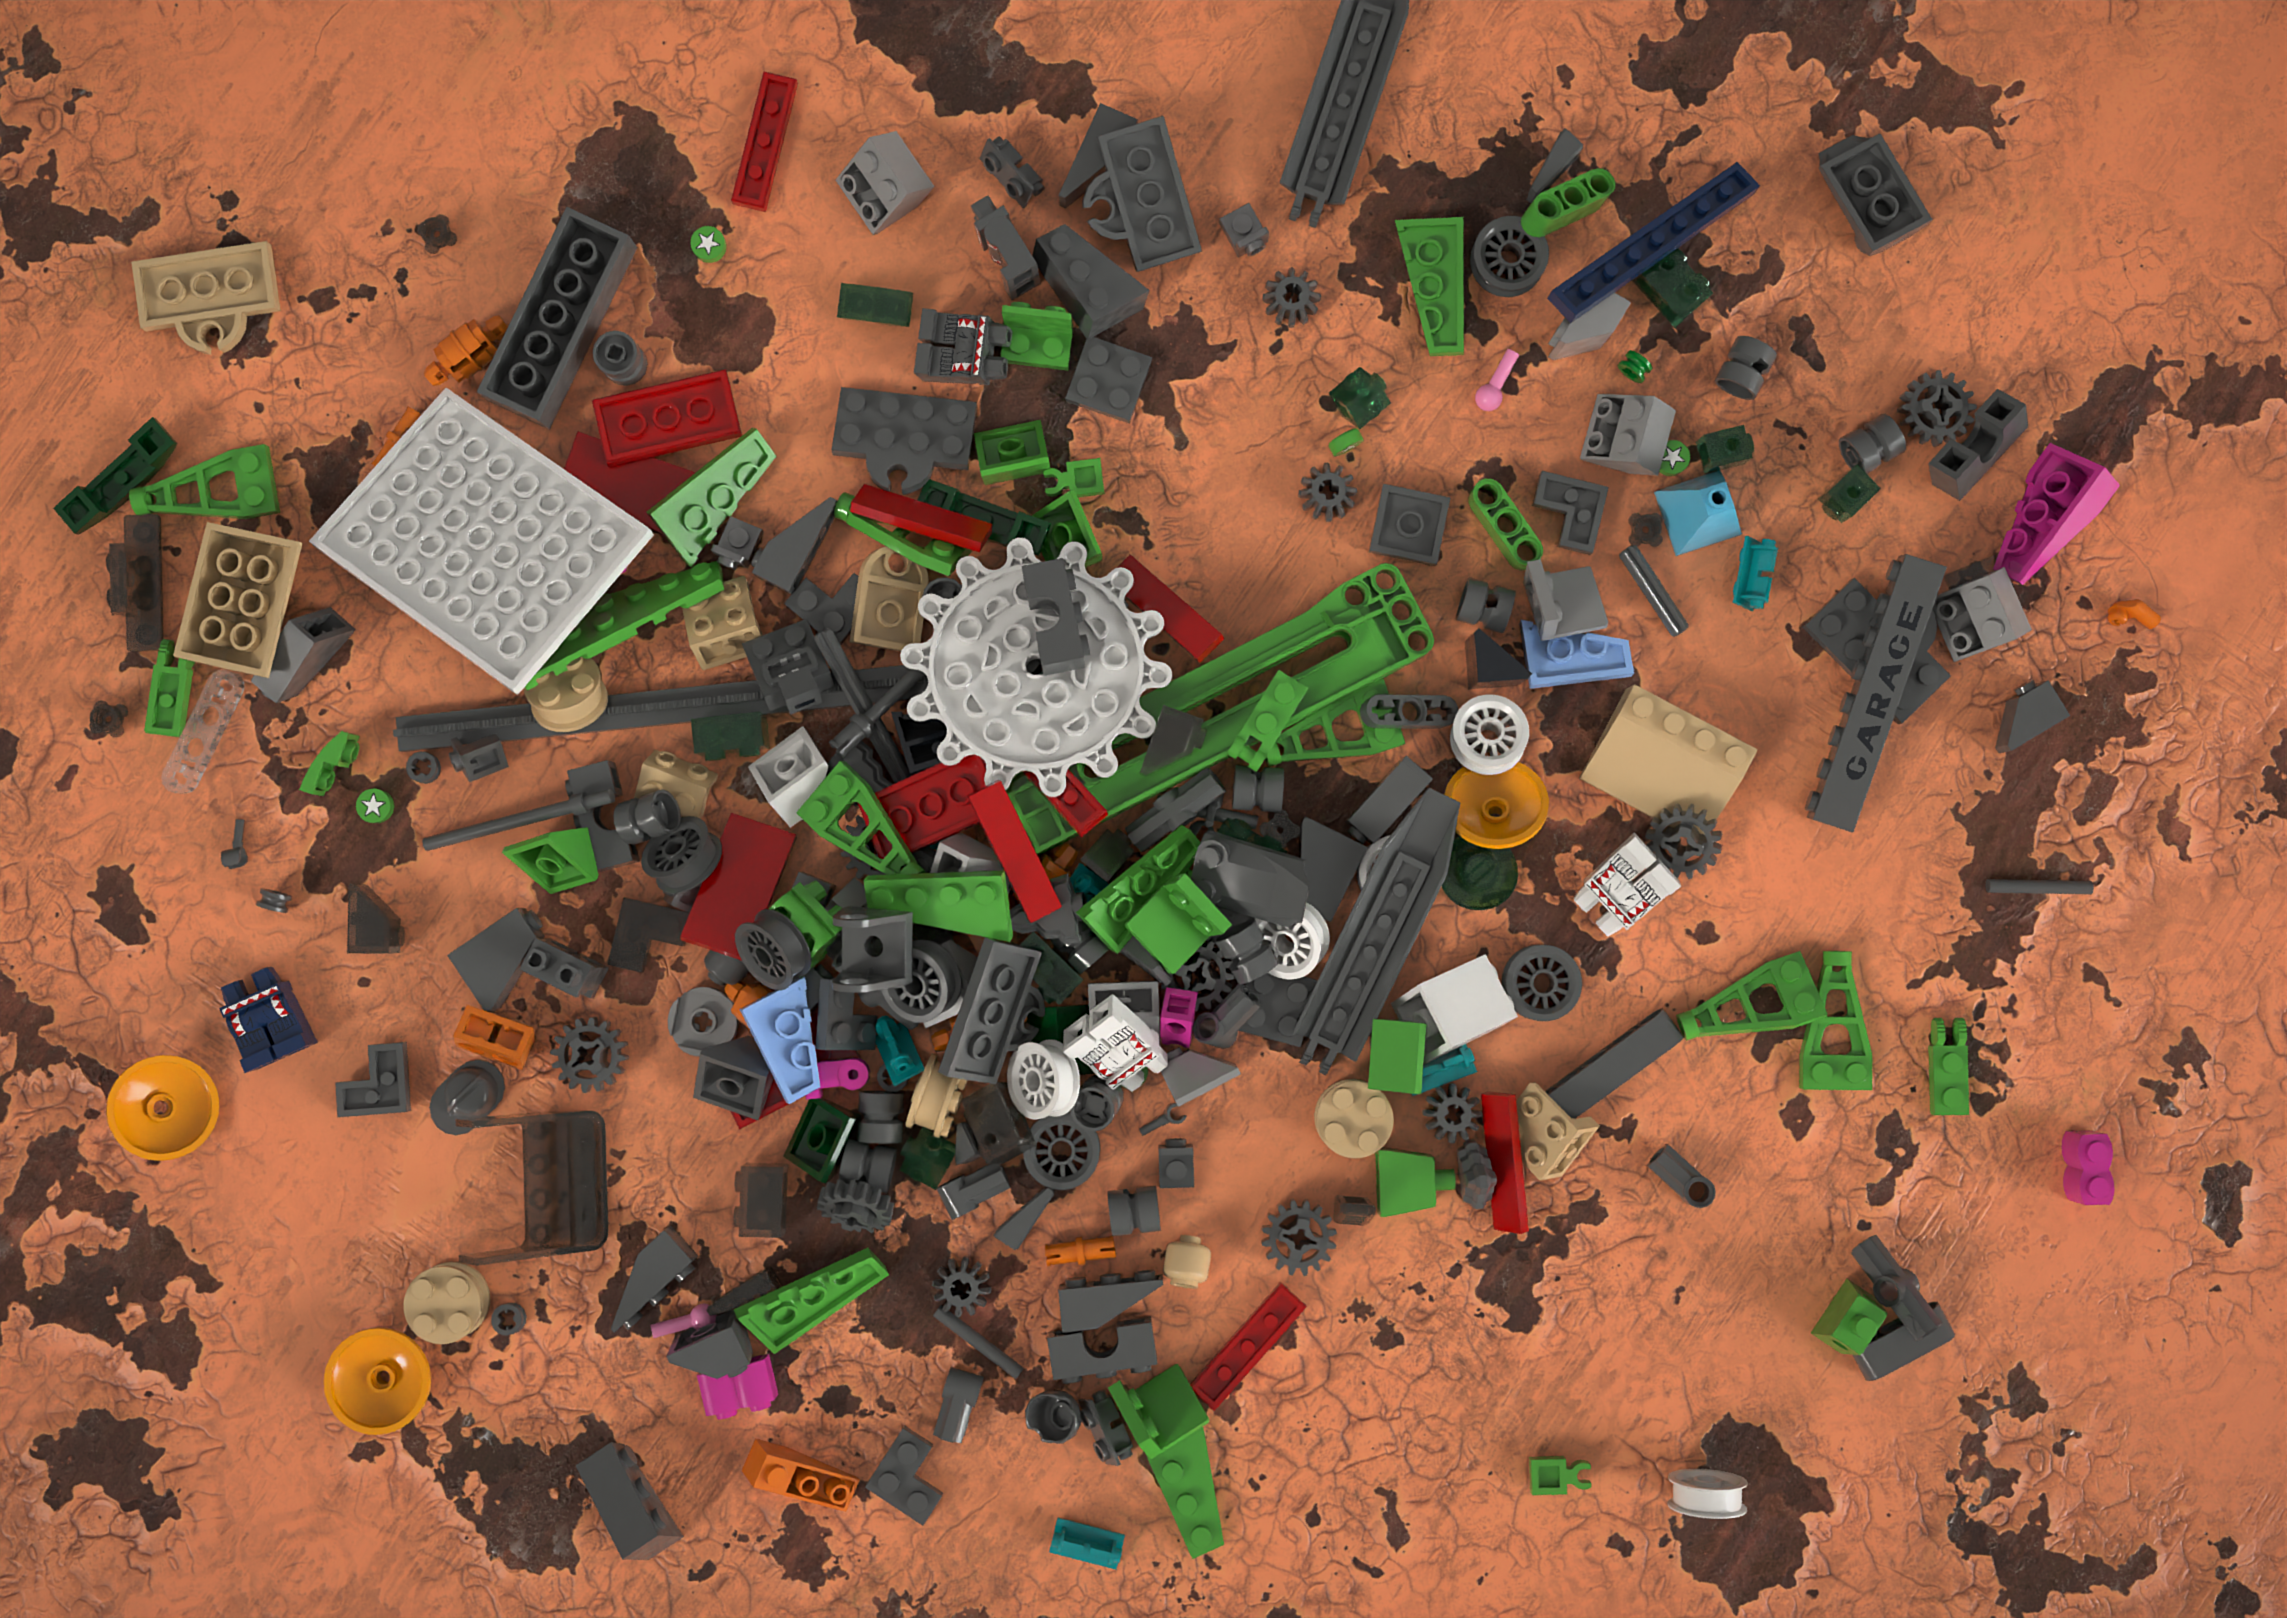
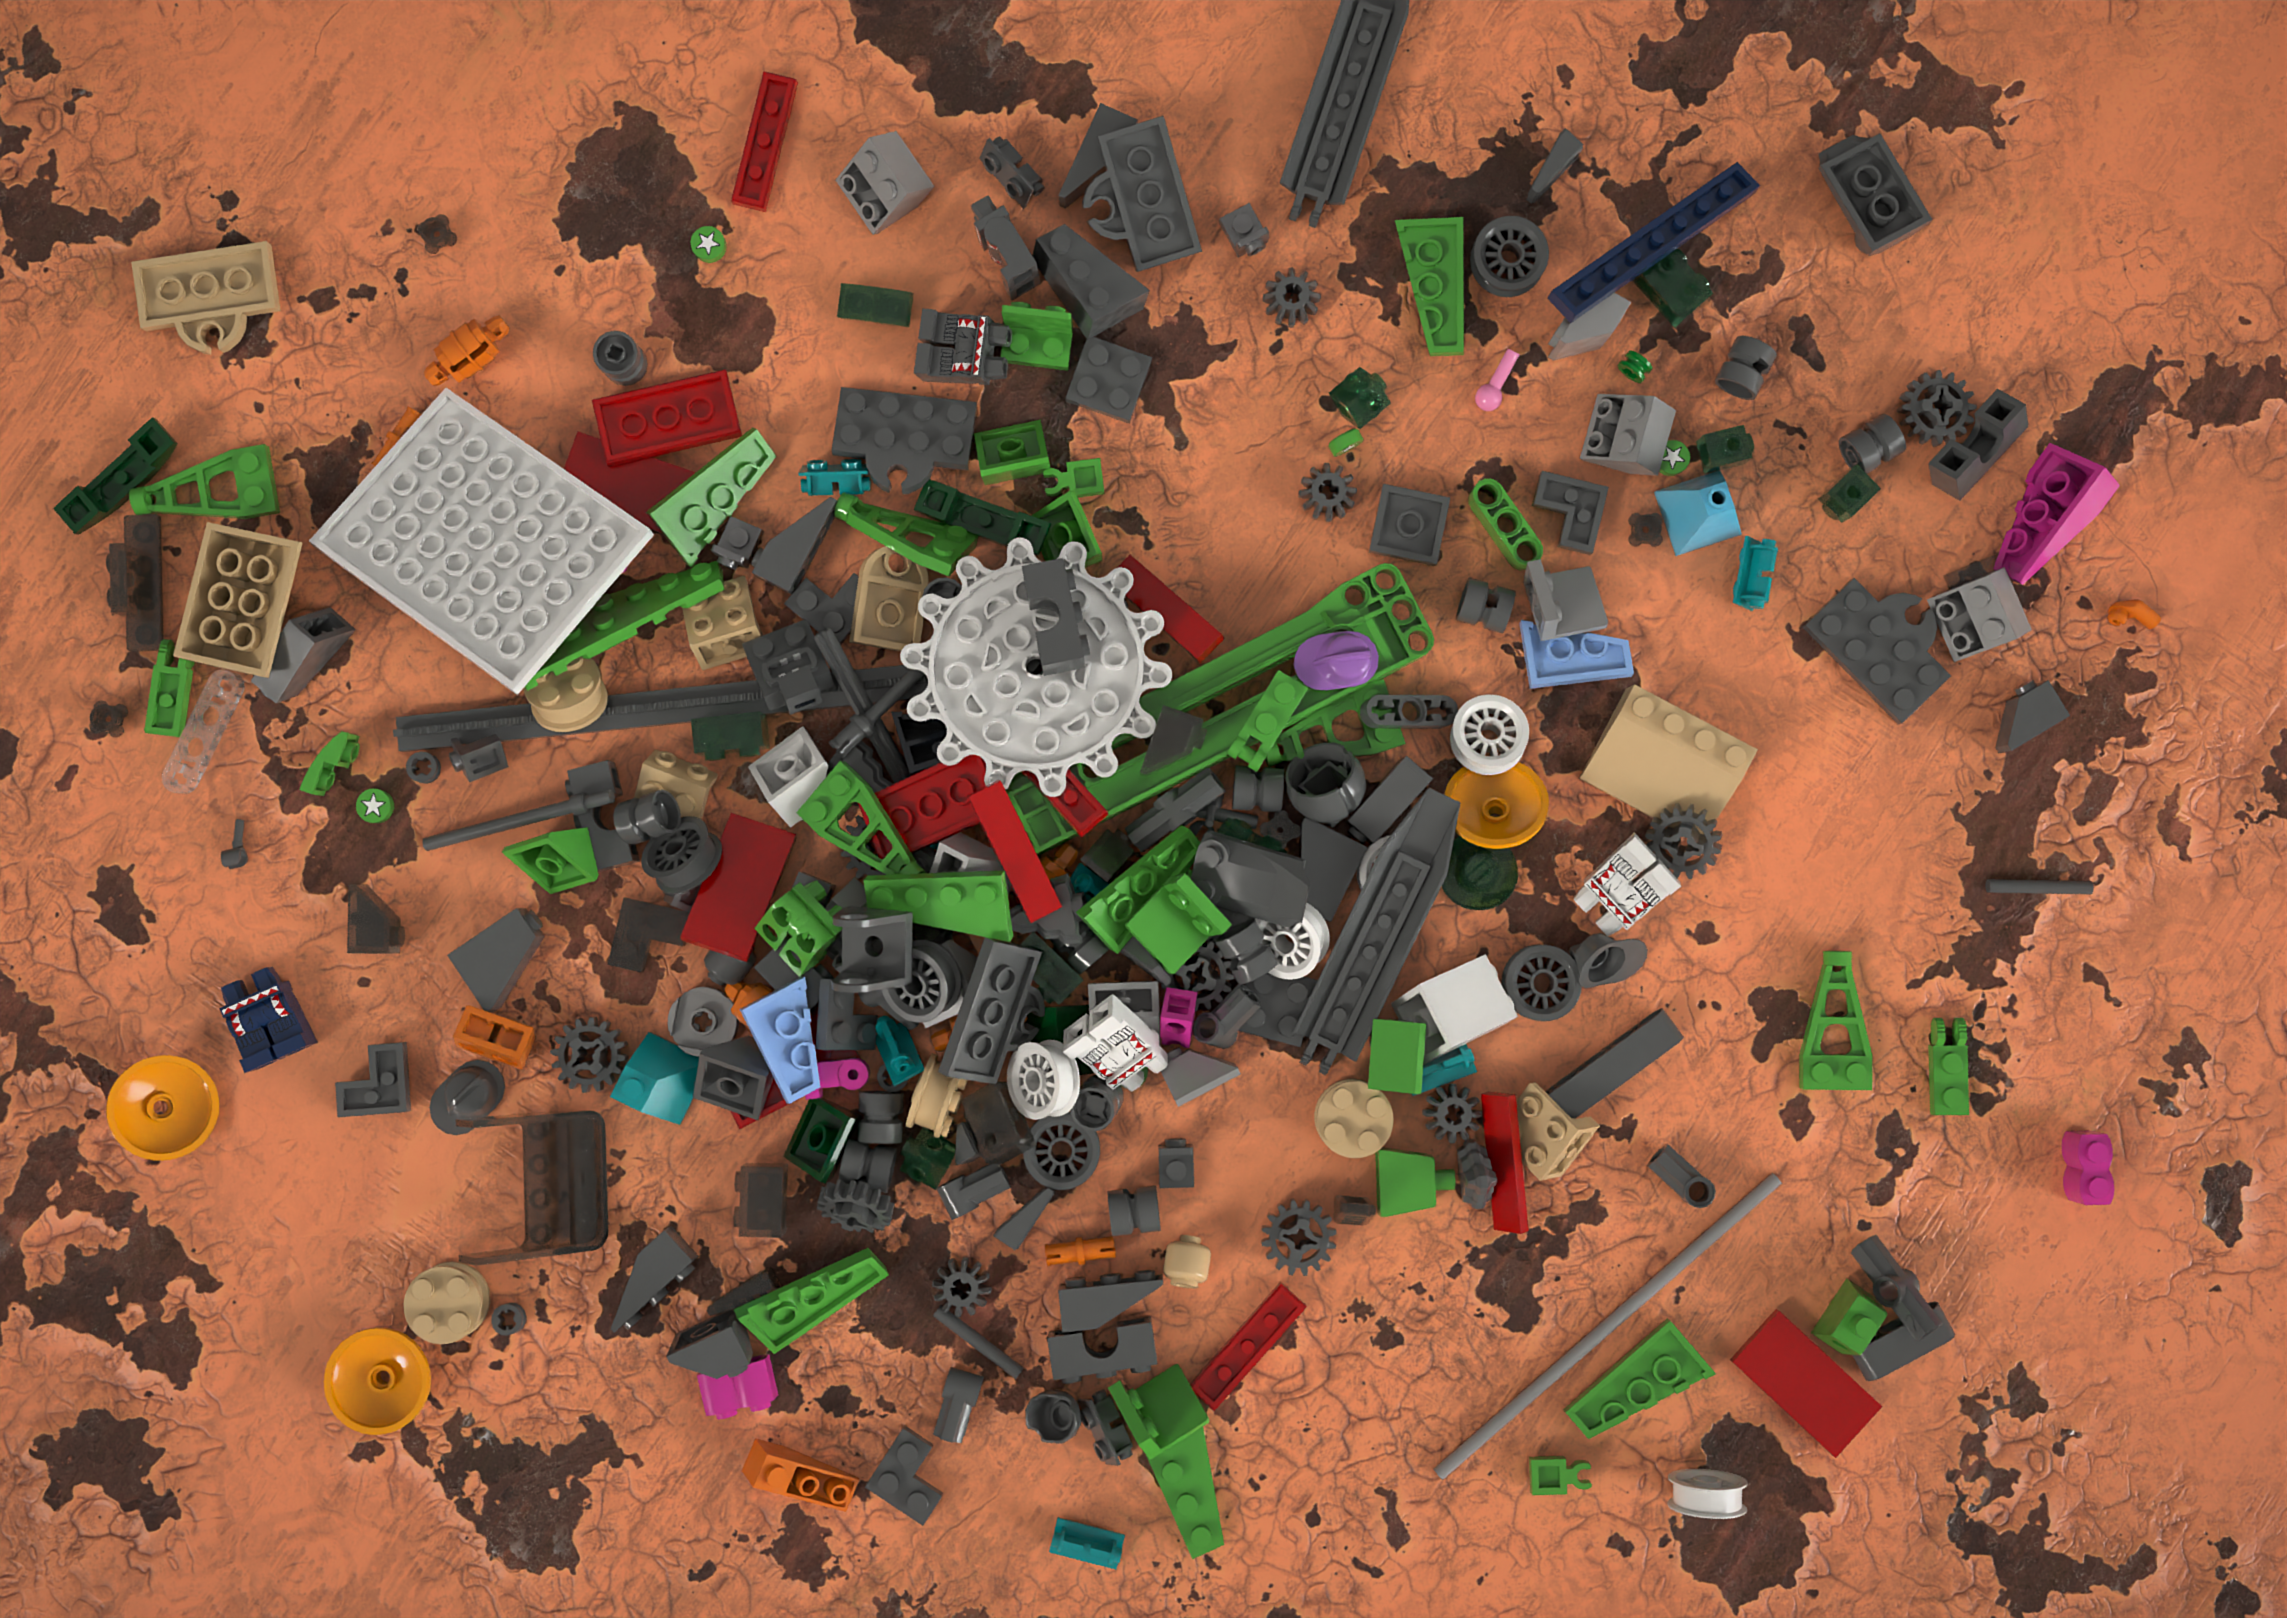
(273, 900): dark grey bush -> none
(557, 318): dark grey brick -> none
(564, 968): dark grey hips -> none
(627, 1503): dark grey wedge -> none
(658, 1079): none -> teal slope
(696, 1319): bright pink bar -> none
(773, 949): dark grey wheel -> none
(821, 477): none -> teal hinge
(921, 518): red tile -> none
(1162, 1120): dark grey hand -> none
(1314, 780): none -> dark grey piece
(1336, 660): none -> medium lavender piece
(1490, 664): black slope -> none
(1567, 202): bright green beam -> none
(1607, 960): none -> dark grey piece
(1607, 1326): none -> light grey piece
(1646, 1374): none -> bright green wing
(1653, 590): dark grey axle -> none
(1794, 986): bright green plate -> none
(1806, 1383): none -> red tile
(1876, 691): dark grey brick -> none

